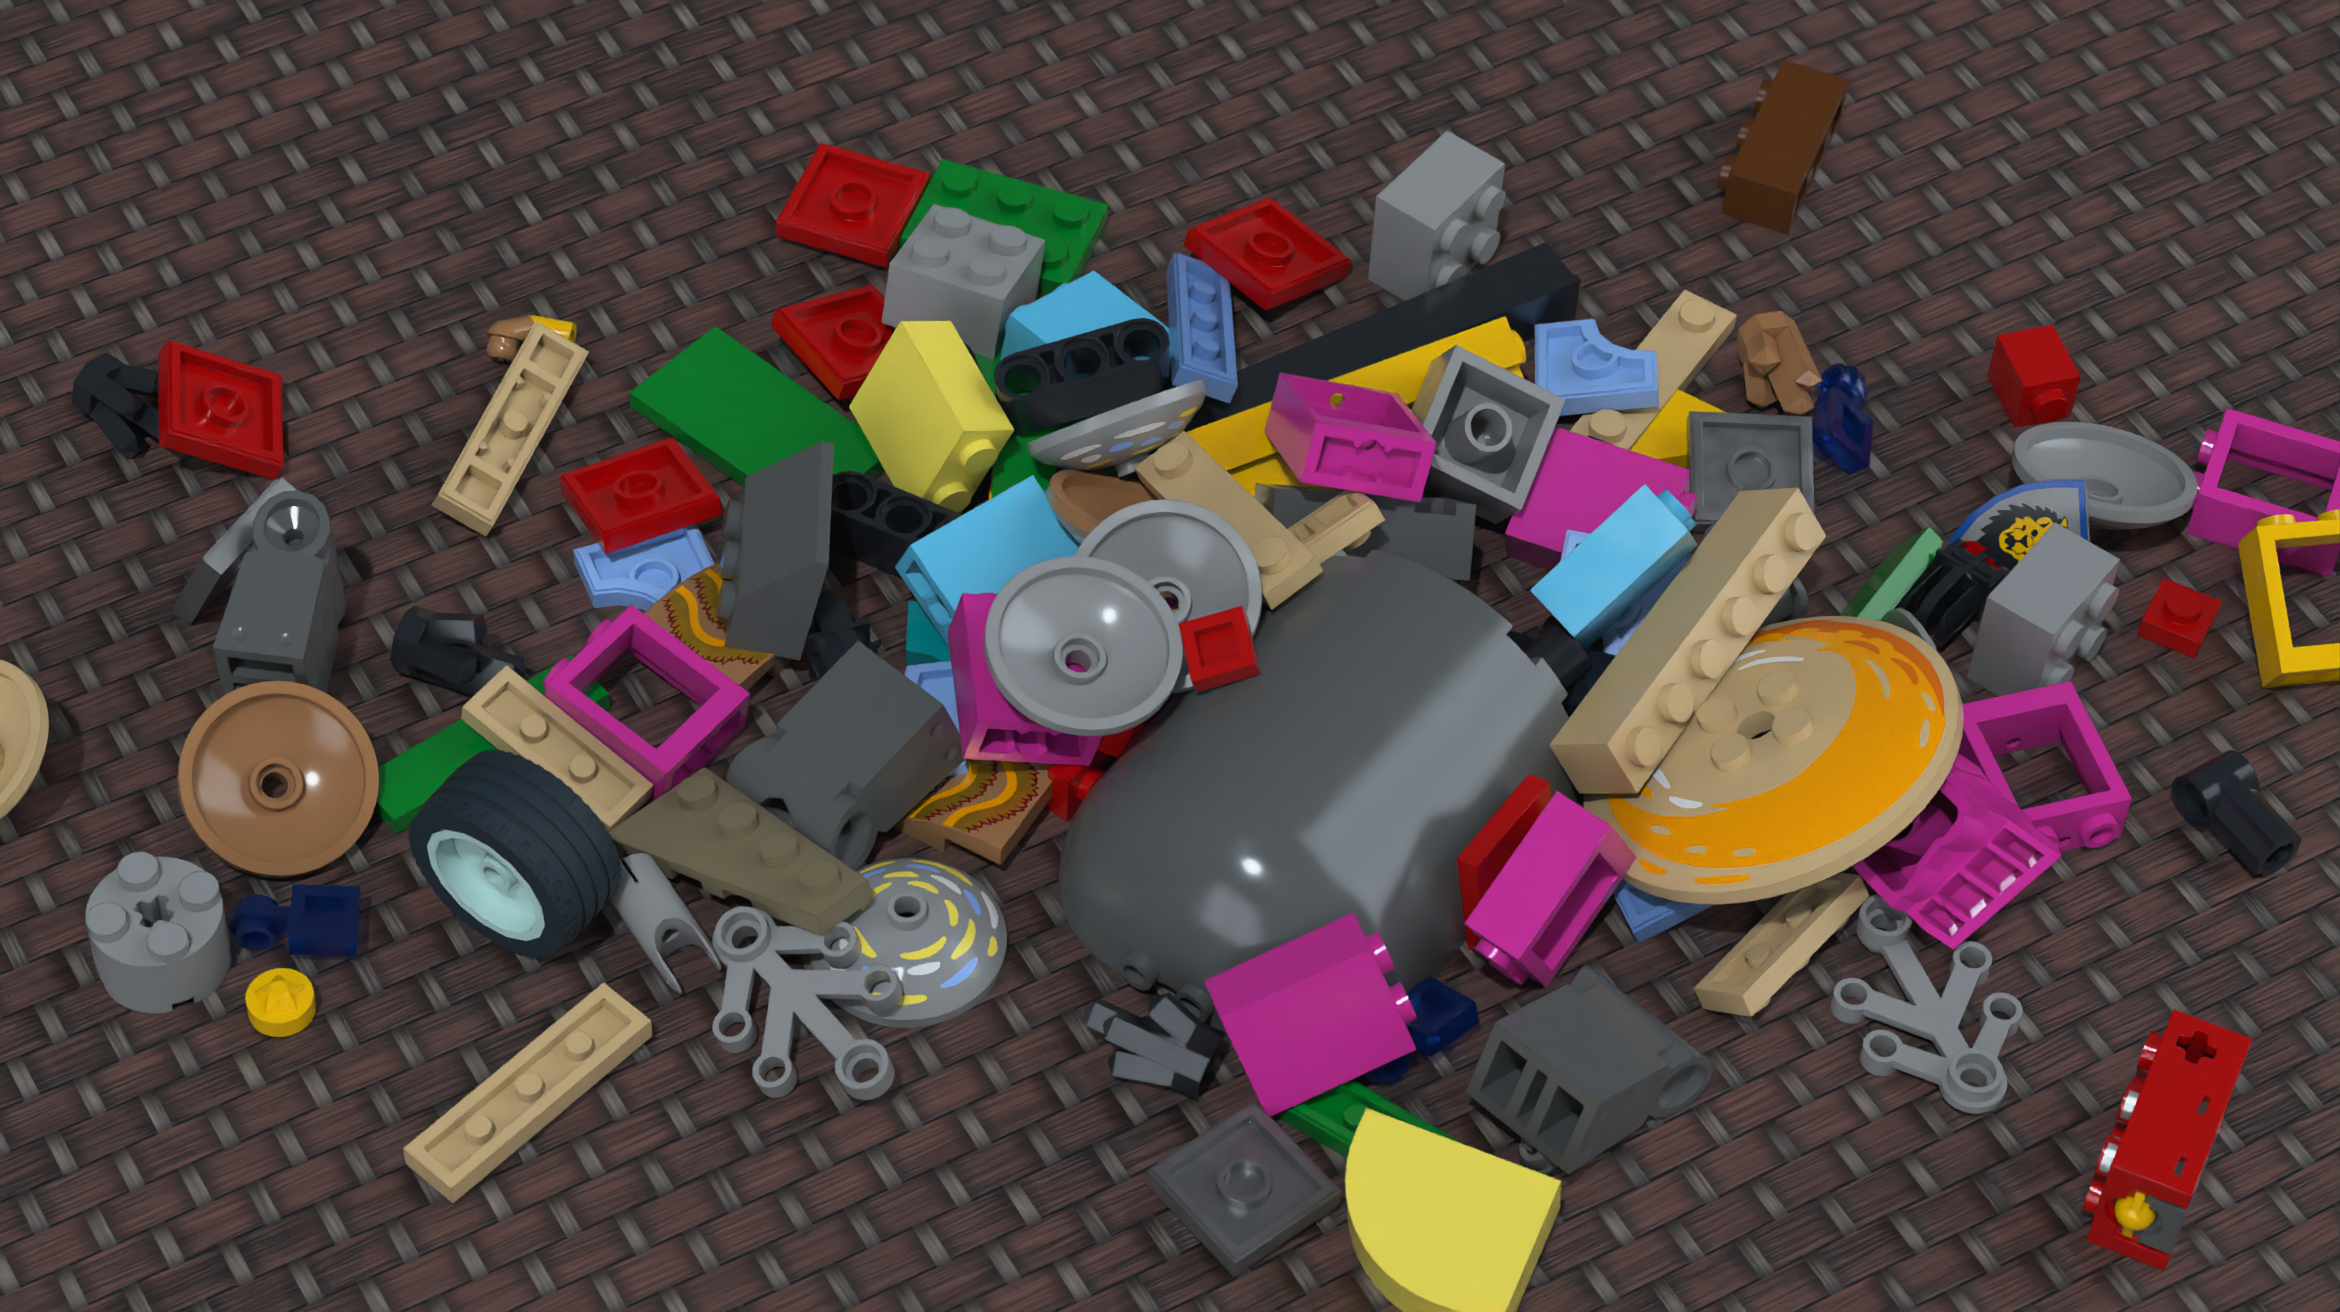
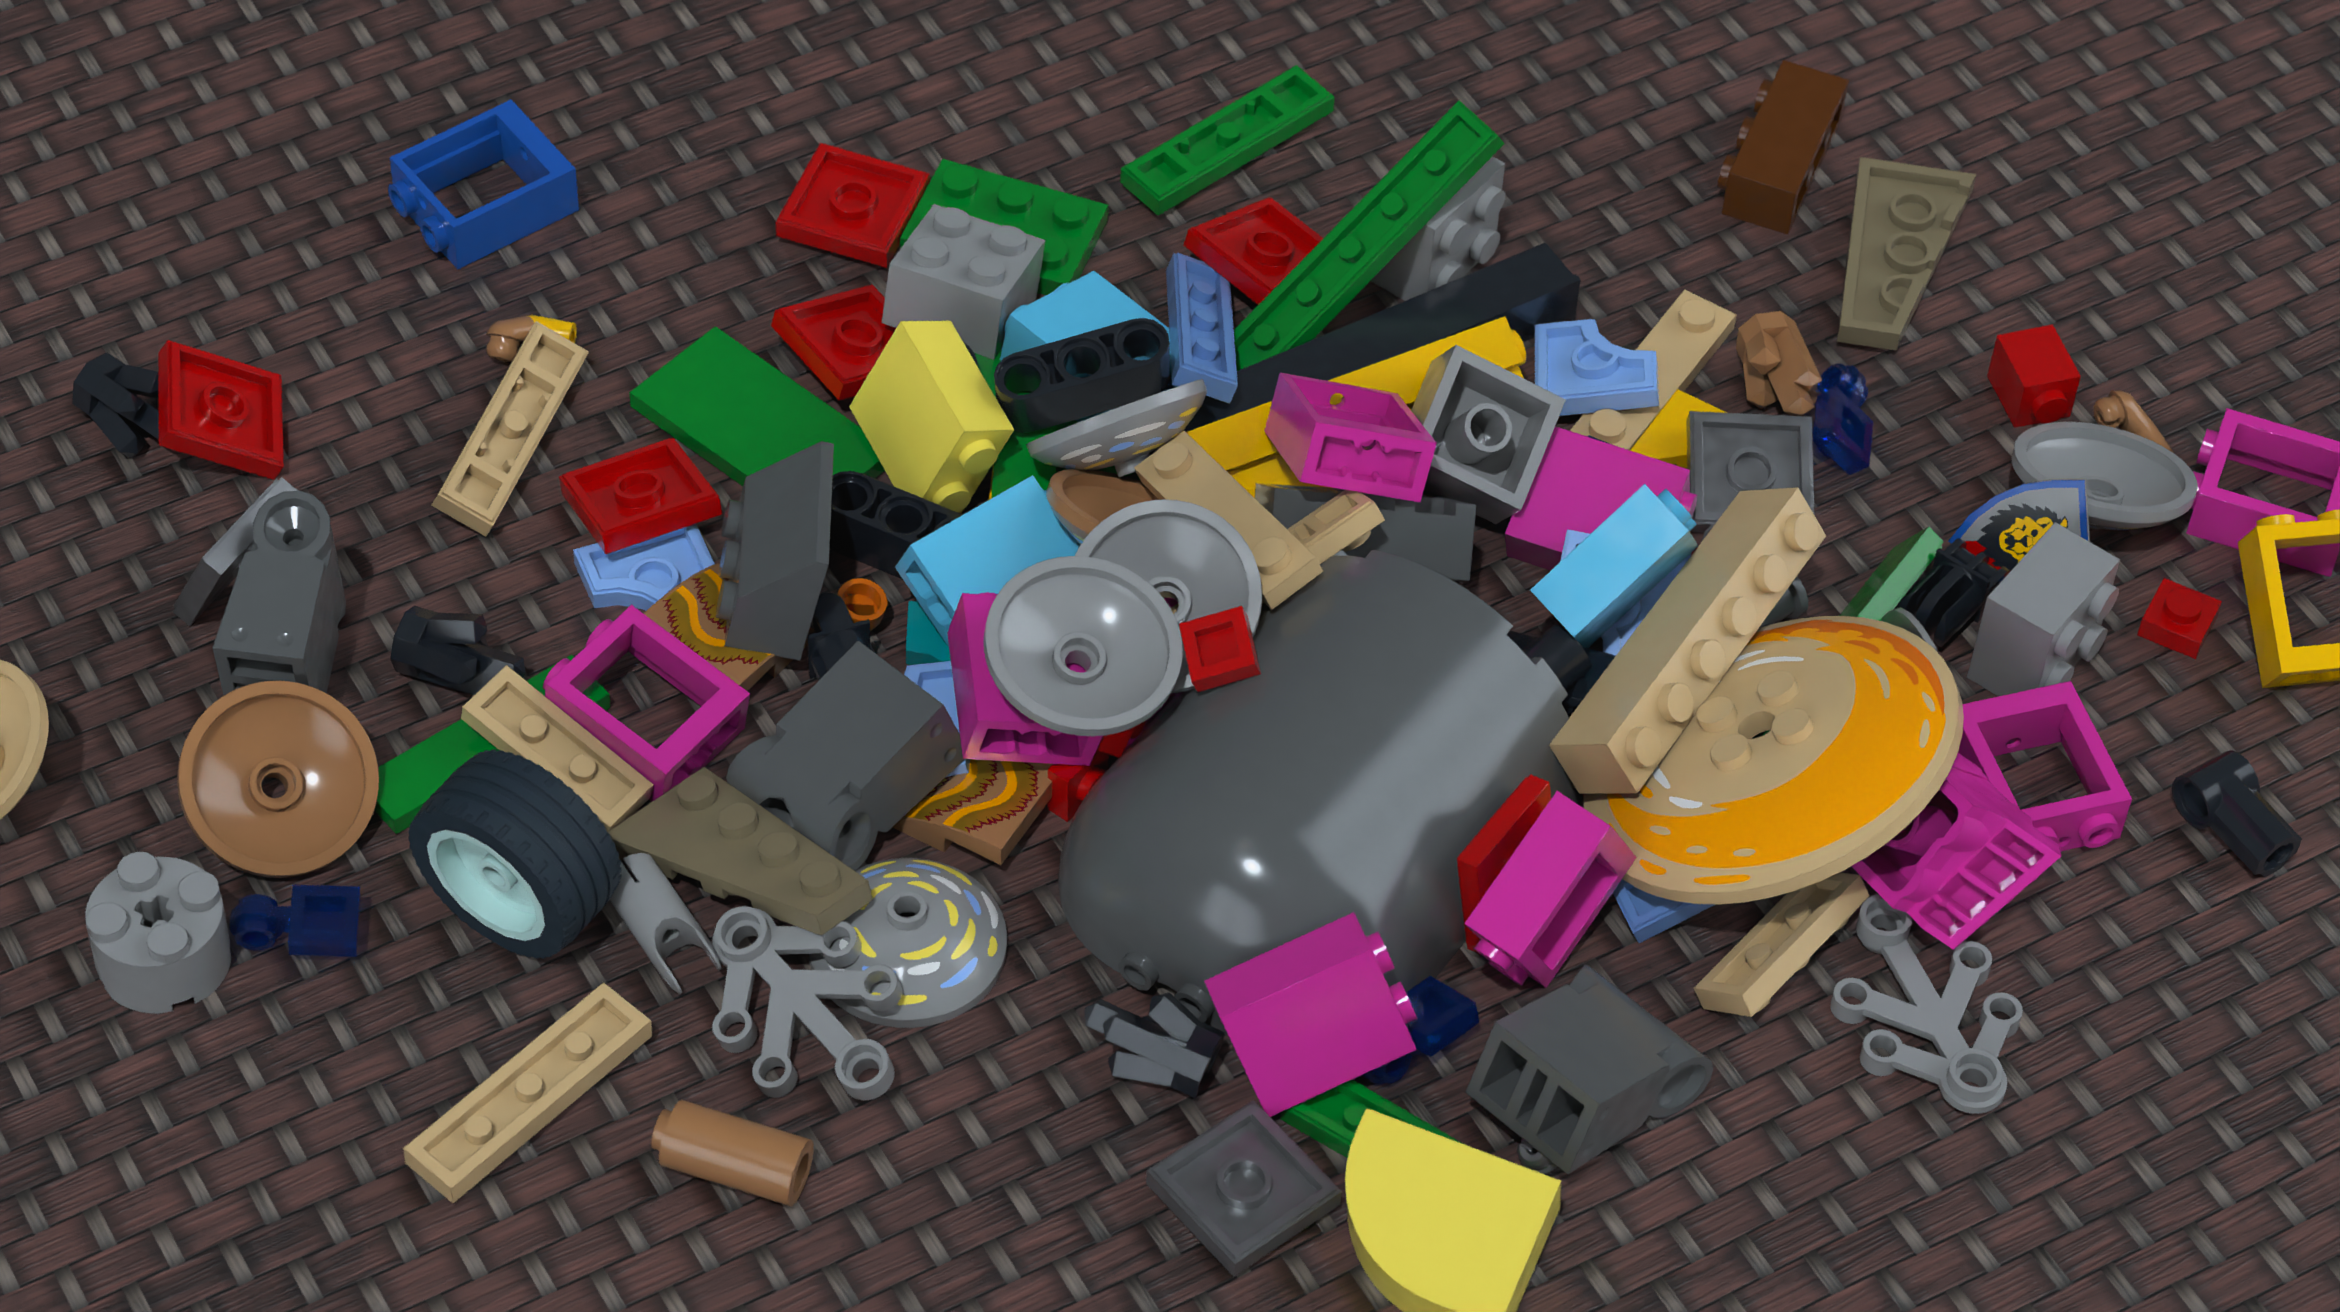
(280, 1002): yellow tile -> none
(466, 149): none -> blue window
(733, 1151): none -> medium nougat brick
(864, 600): none -> orange hinge
(1227, 140): none -> green plate
(1367, 237): none -> green tile
(1894, 245): none -> dark tan wing
(2123, 411): none -> medium nougat arm
(2163, 1138): red piece -> none

